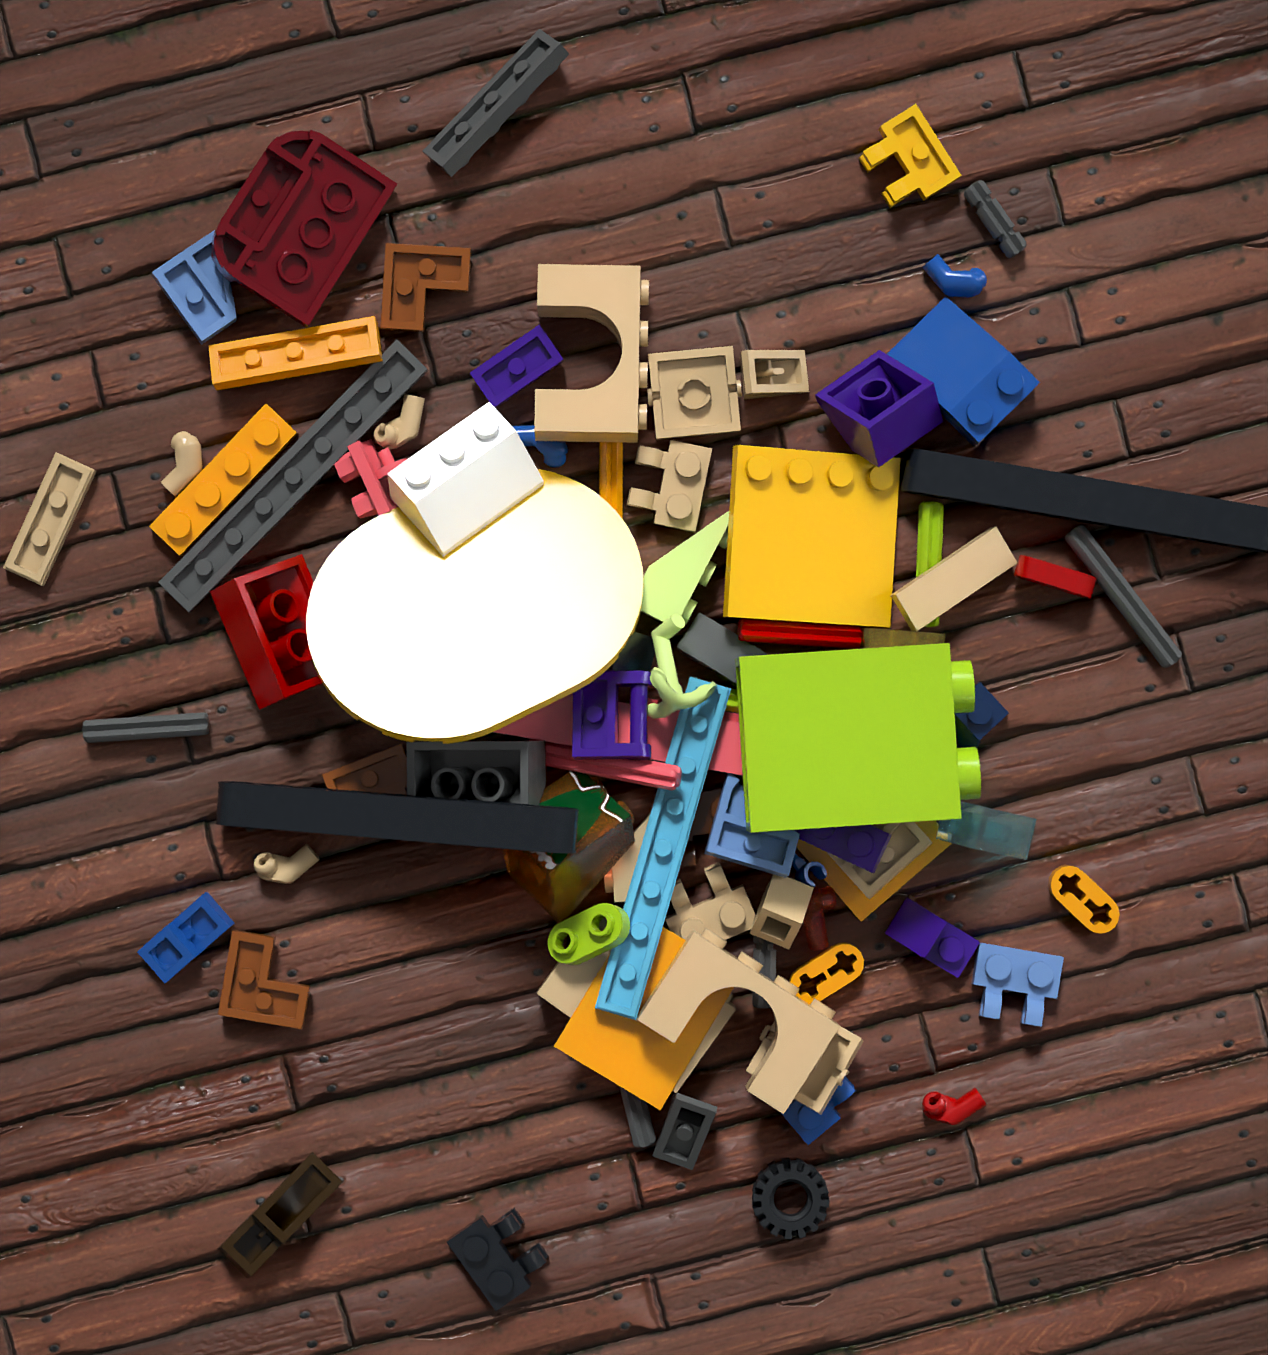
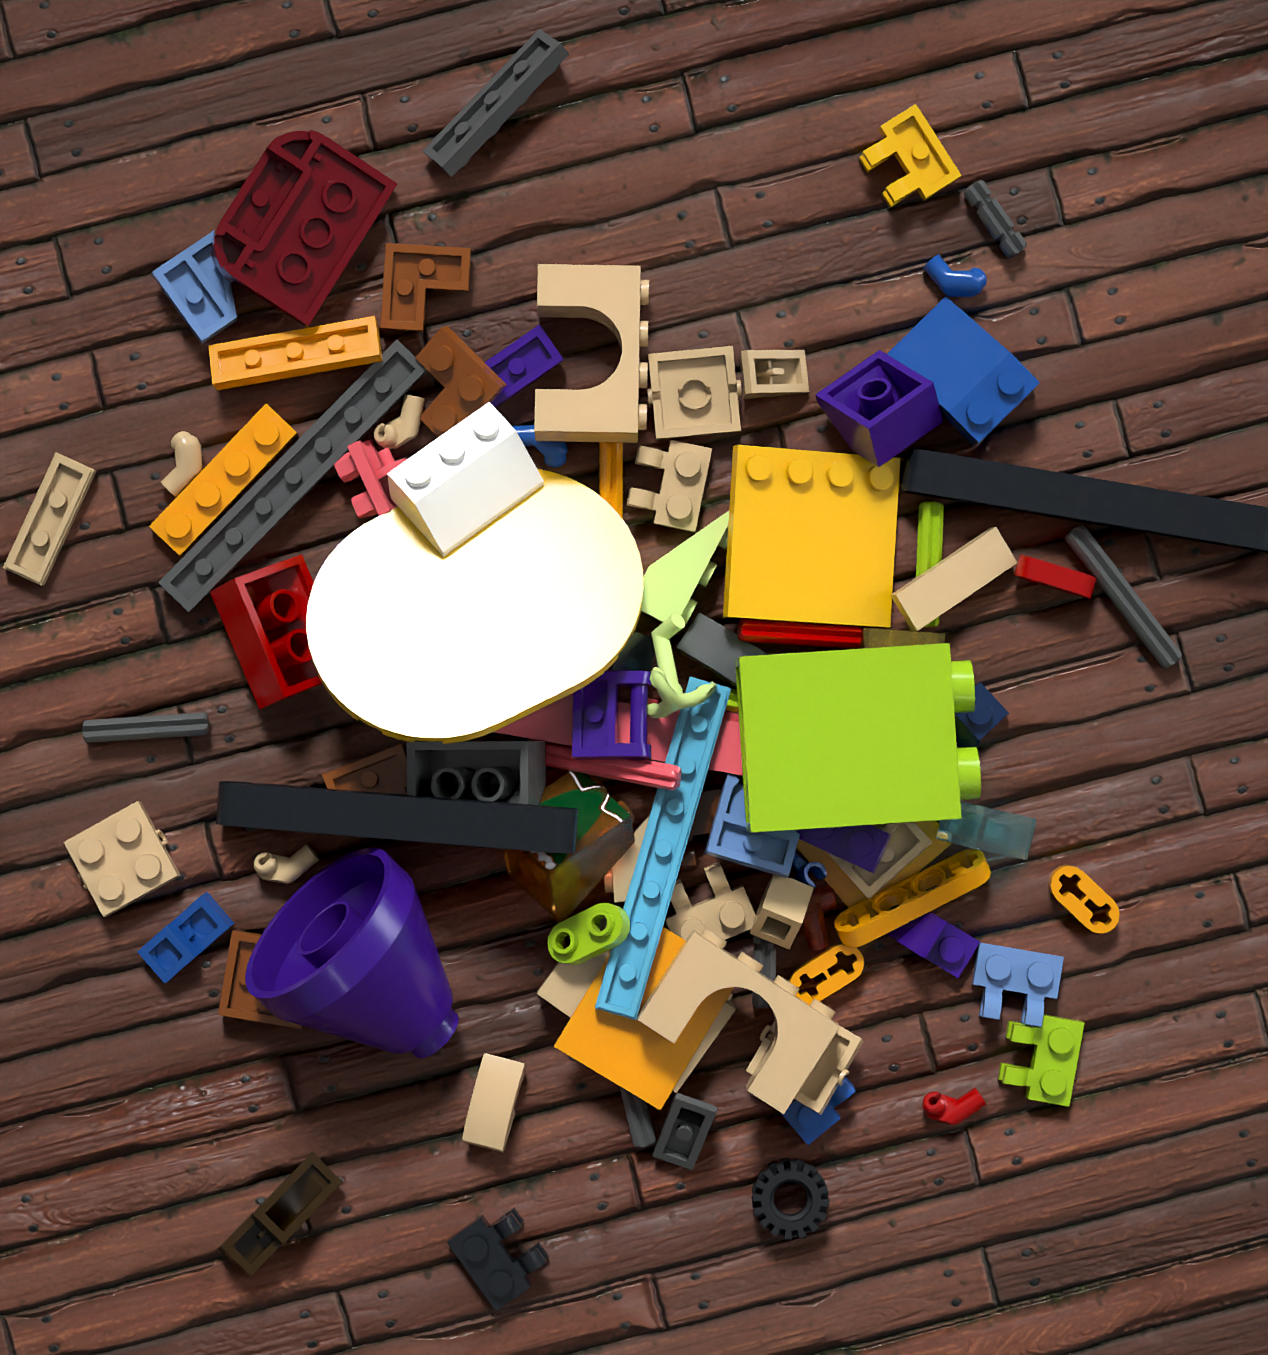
(122, 858): none -> tan plate
(356, 959): none -> dark purple cone
(466, 380): none -> dark orange plate
(493, 1102): none -> tan slope
(951, 876): none -> light orange beam
(1052, 1062): none -> lime plate

